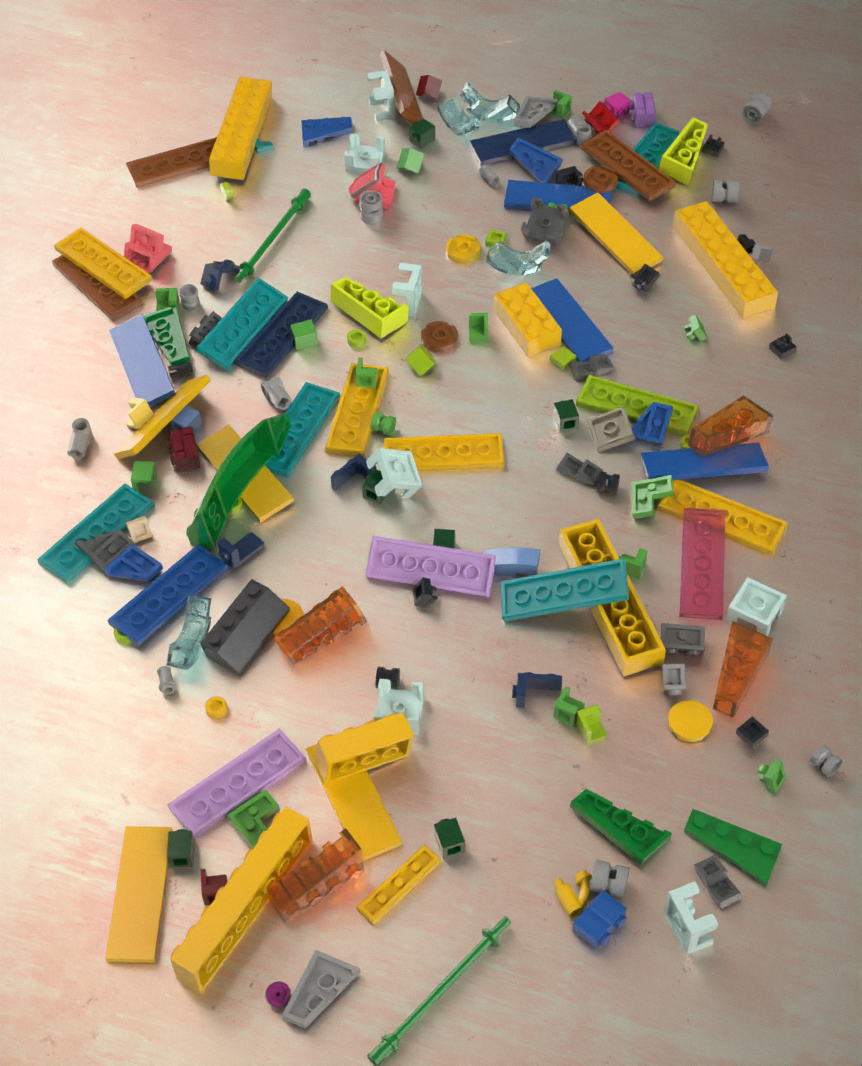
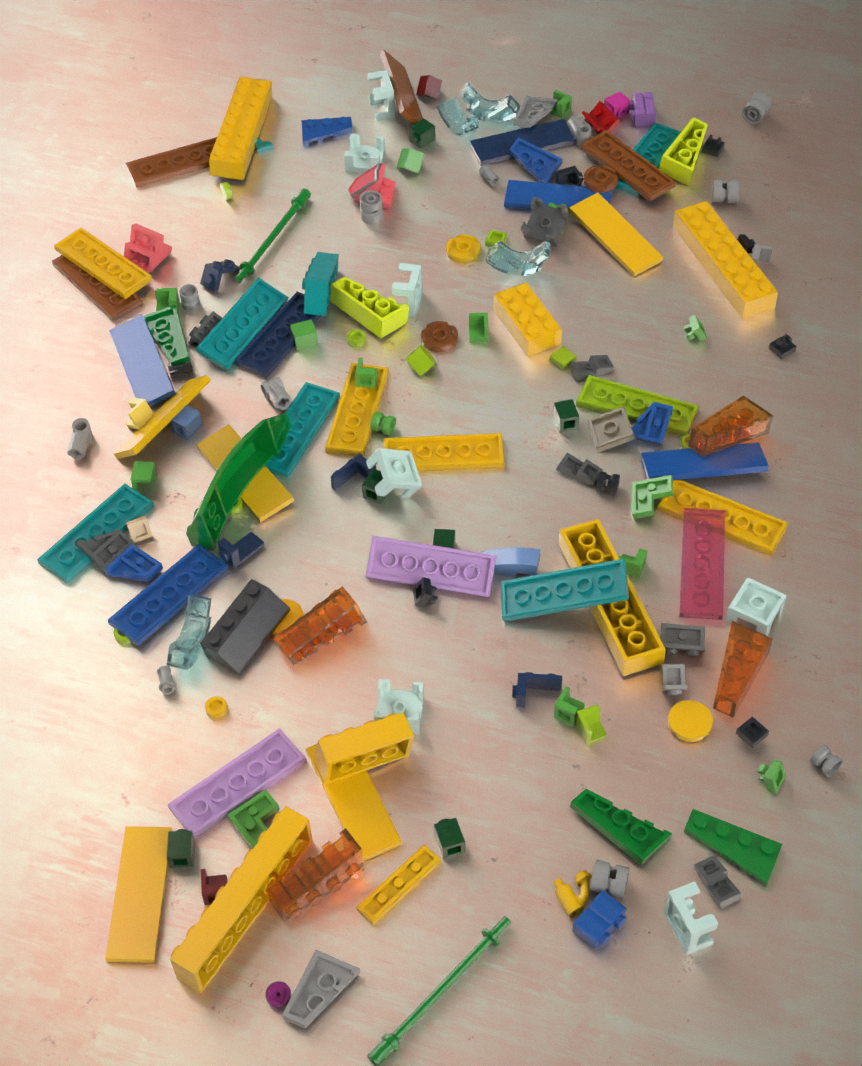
(184, 449): dark red brick -> none
(318, 282): none -> teal wedge
(392, 675): black wheel -> none
(578, 330): blue tile -> none
(644, 278): black bracket -> none

